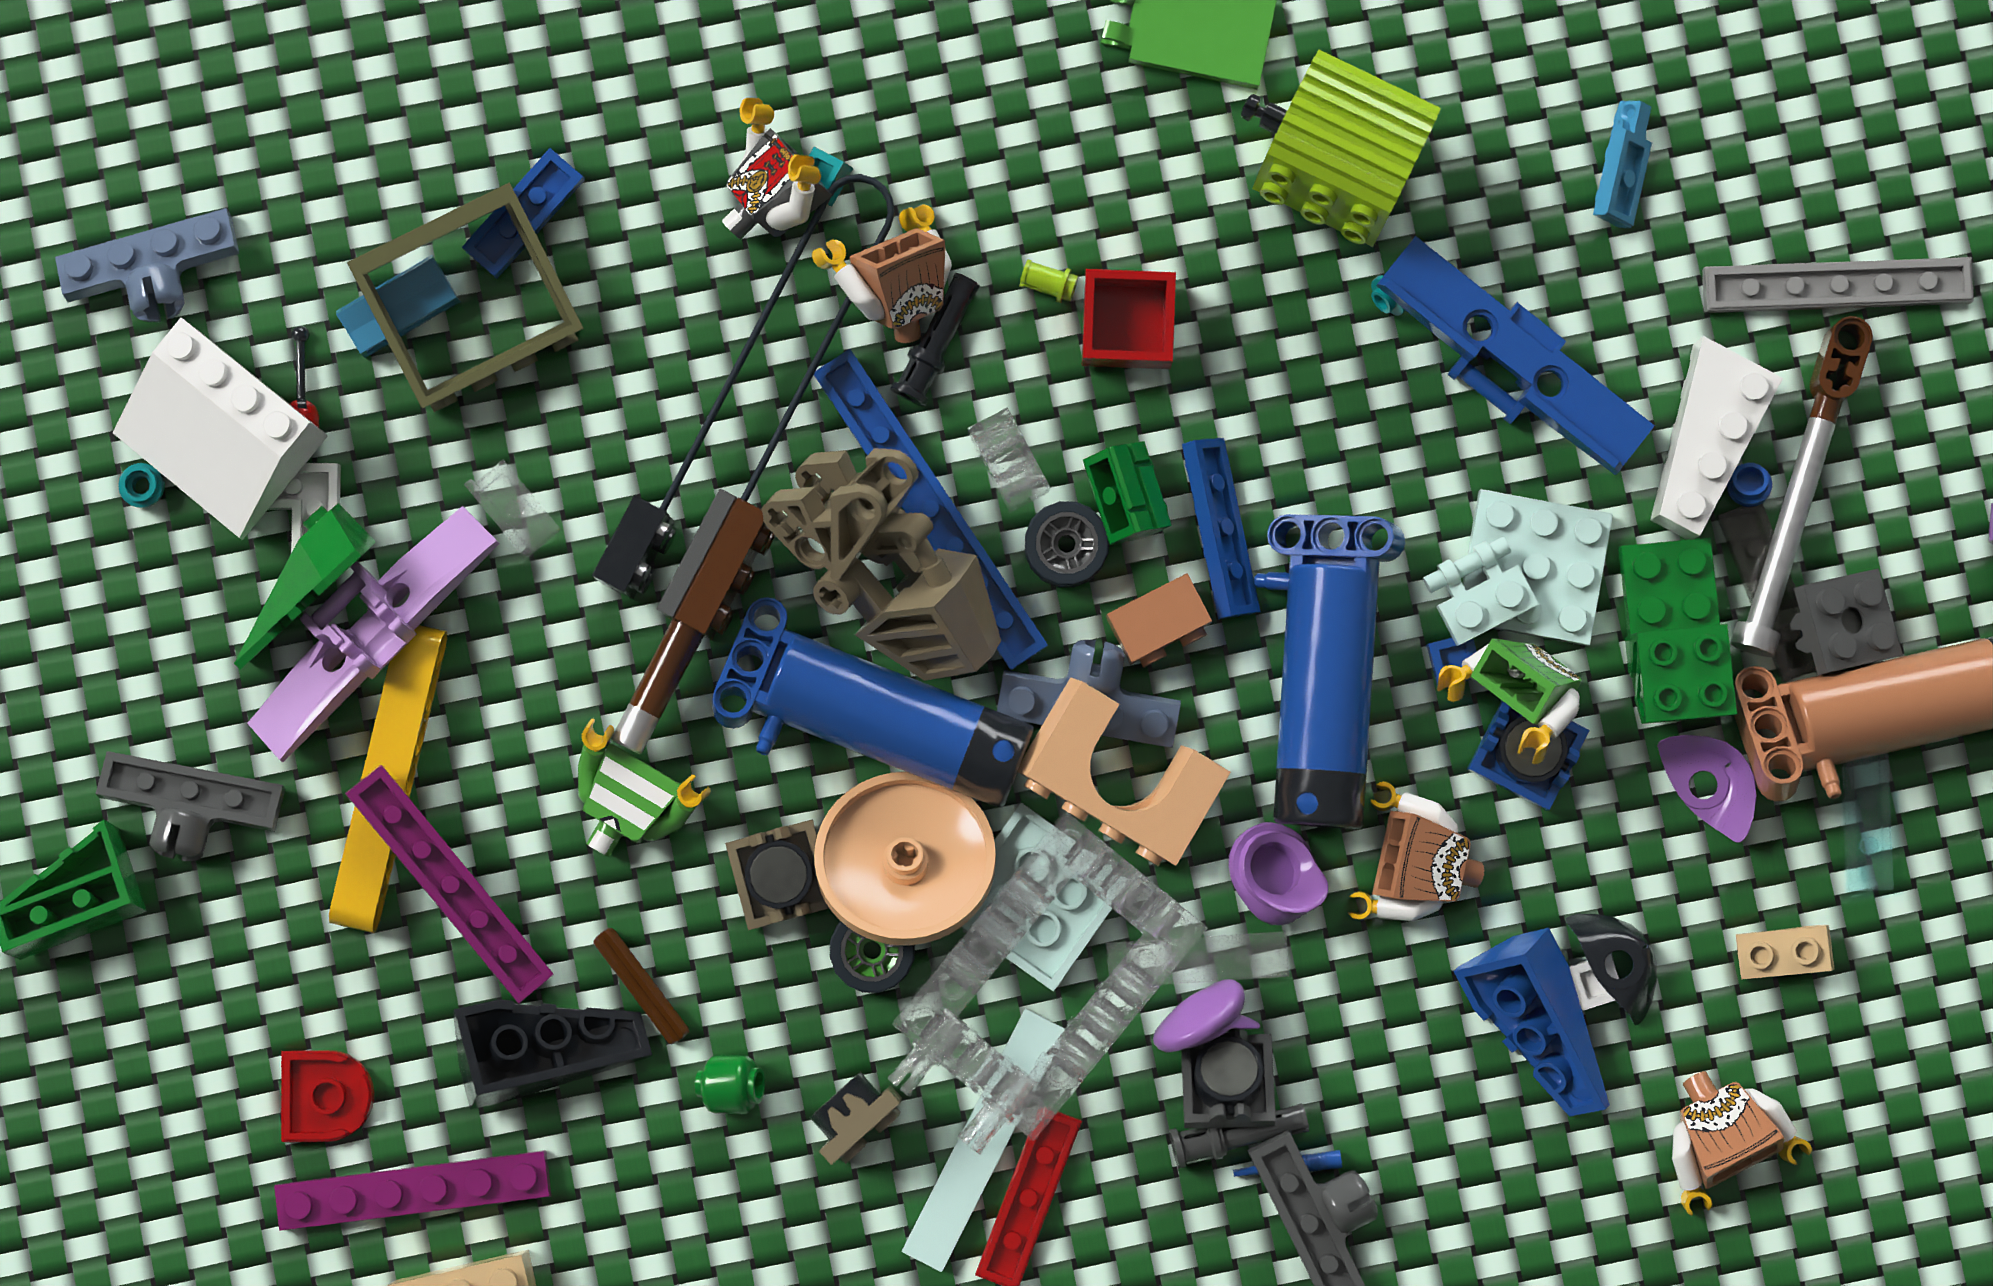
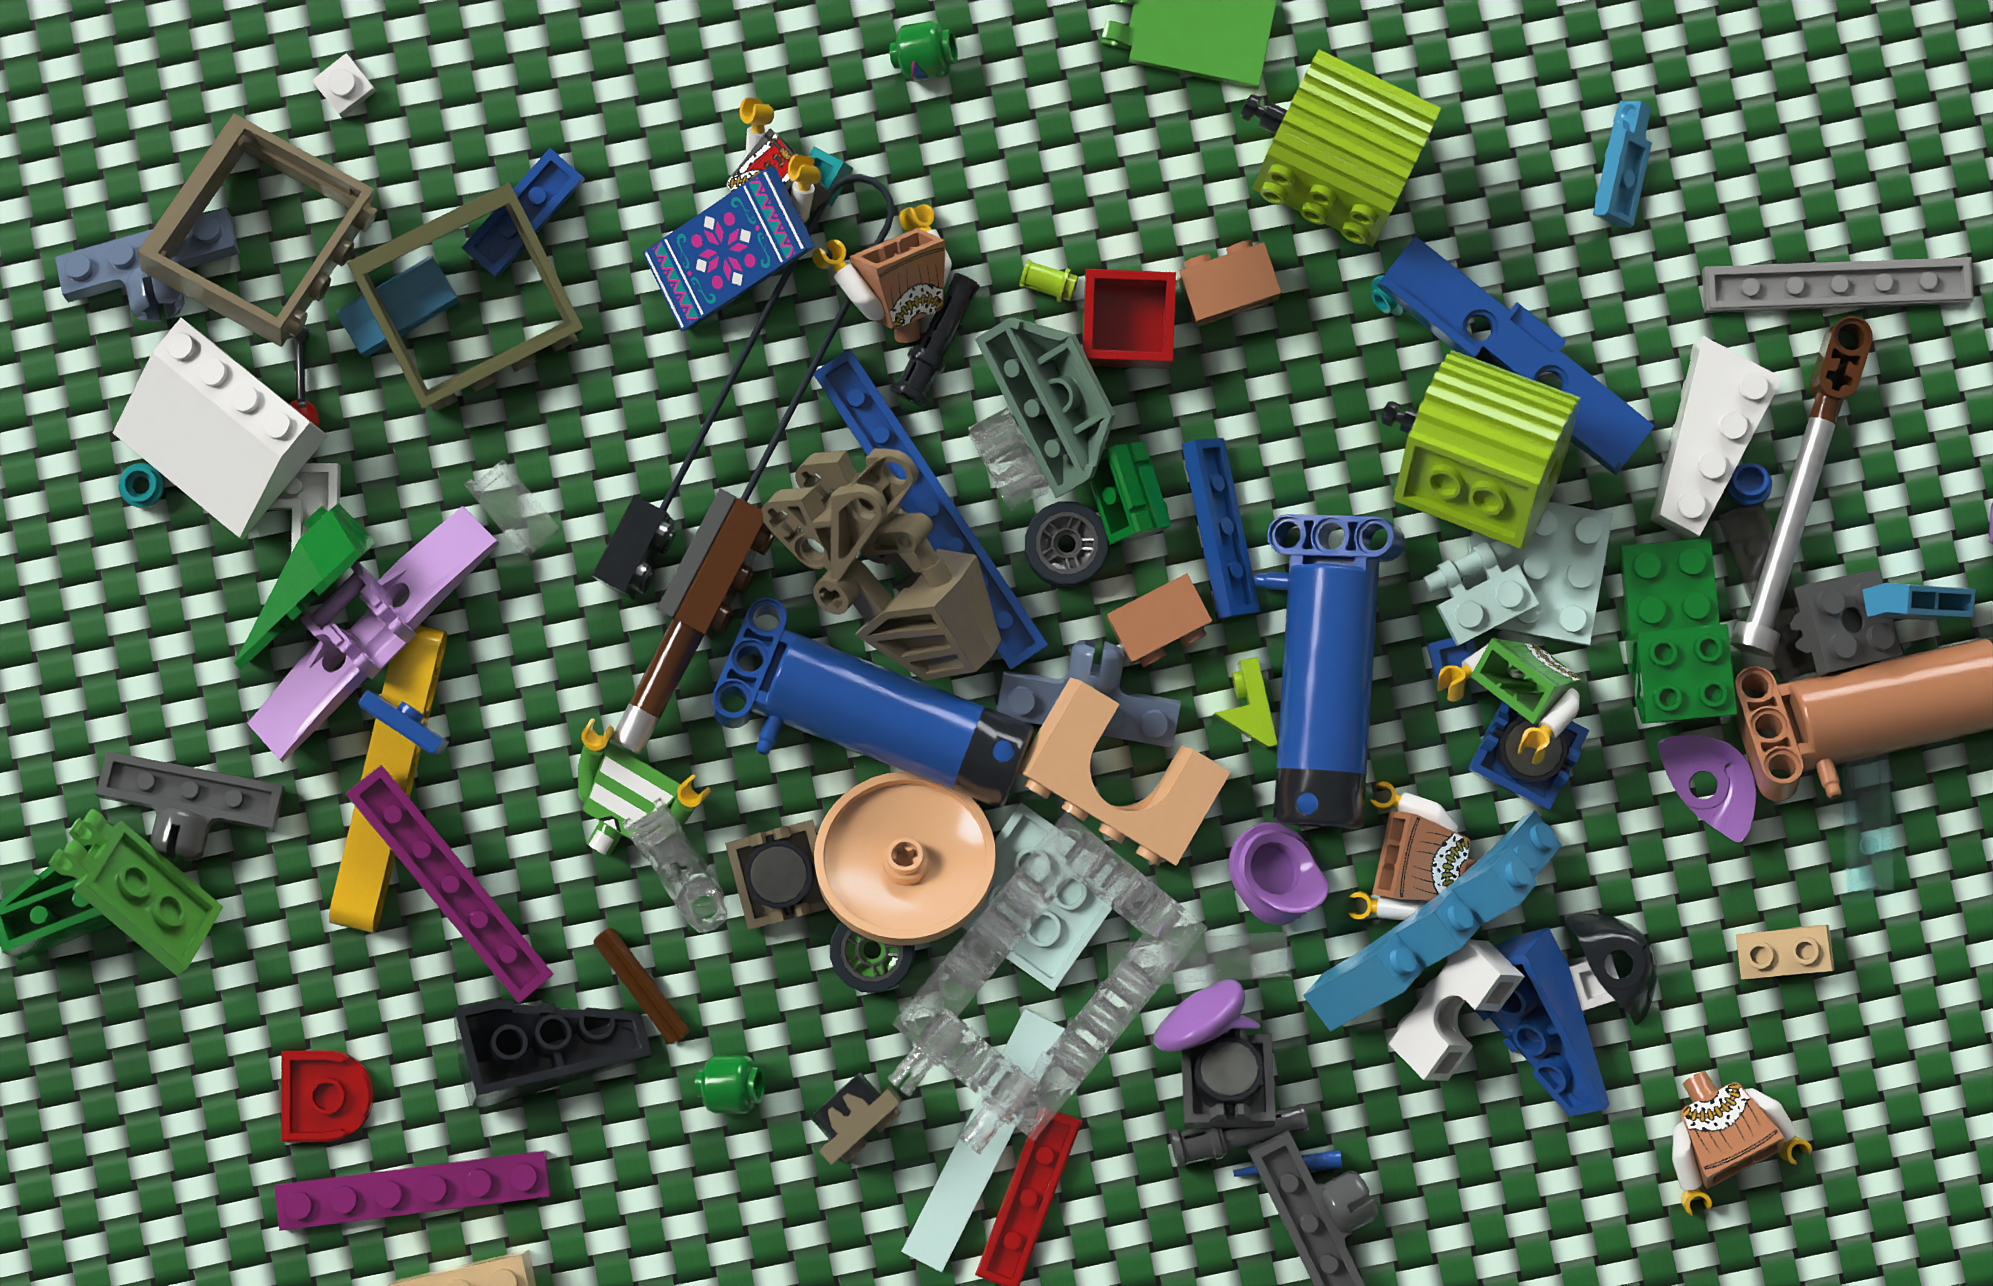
(138, 889): none -> bright green tile
(202, 185): none -> dark tan window
(344, 85): none -> white plate
(405, 721): none -> blue plate
(663, 843): none -> clear piece
(728, 249): none -> blue tile
(924, 51): none -> green head
(1051, 398): none -> sand green wedge
(1228, 283): none -> nougat brick
(1254, 718): none -> lime slope
(1430, 1033): none -> white arch
(1437, 928): none -> dark azure arch
(1484, 448): none -> lime piece
(1918, 601): none -> dark azure piece

